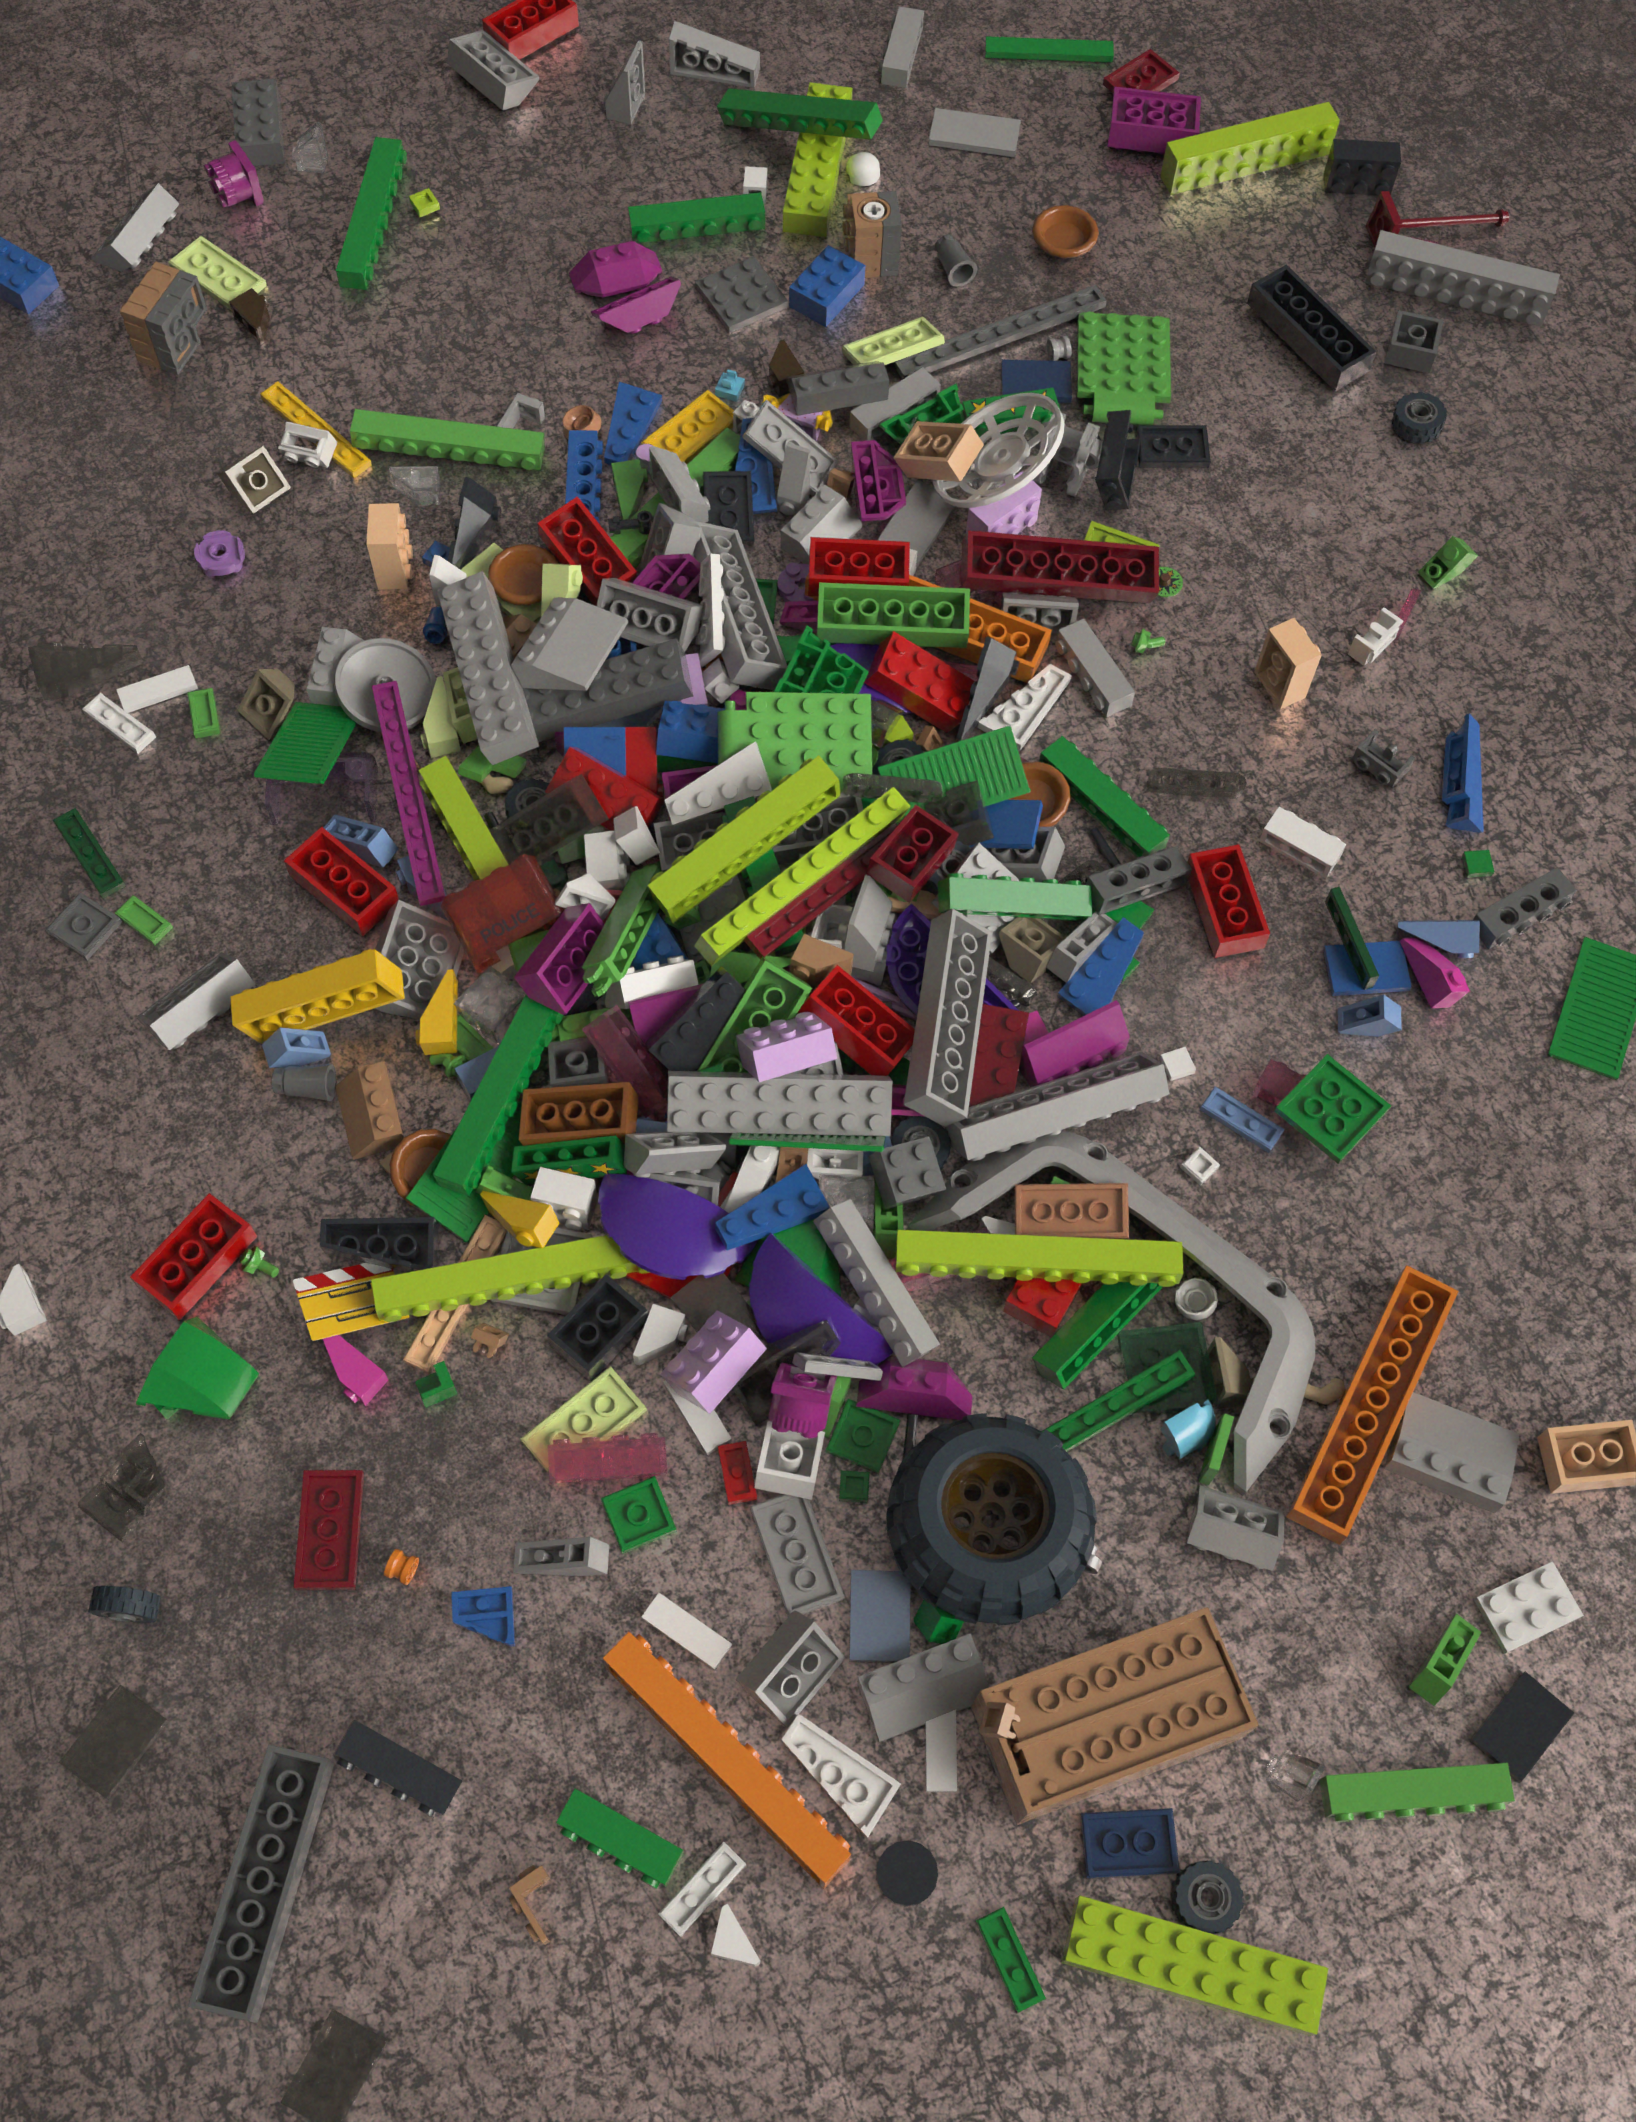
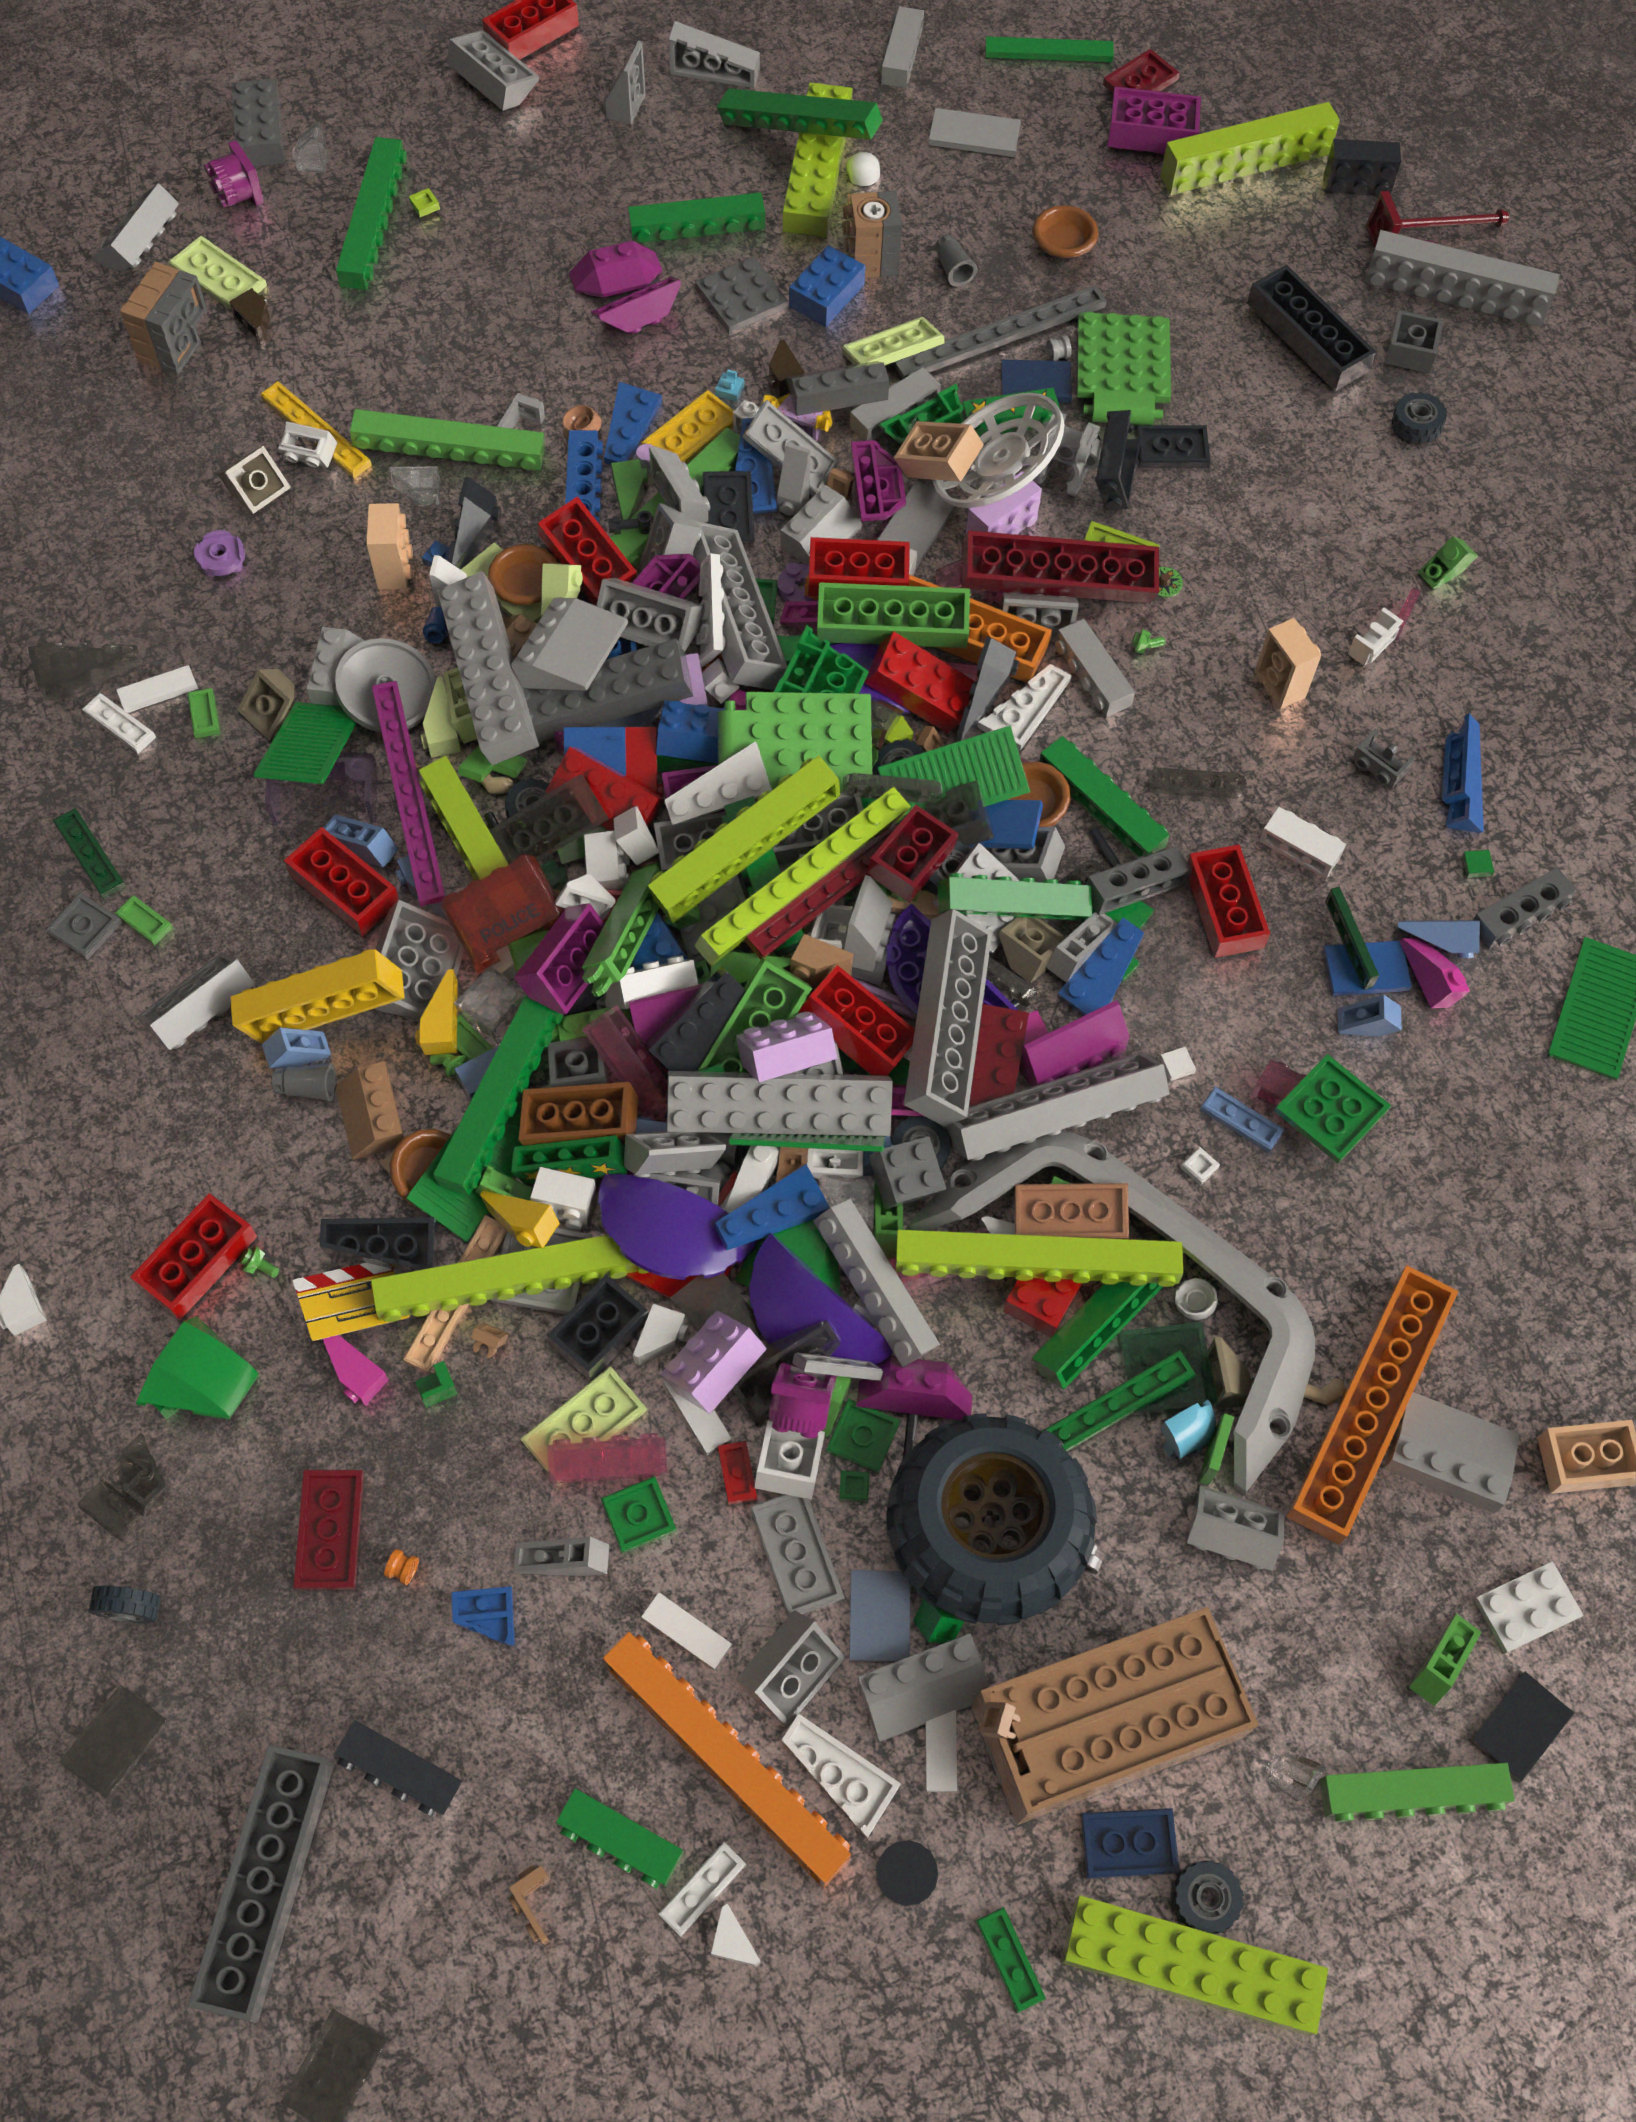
(755, 181): white brick -> none

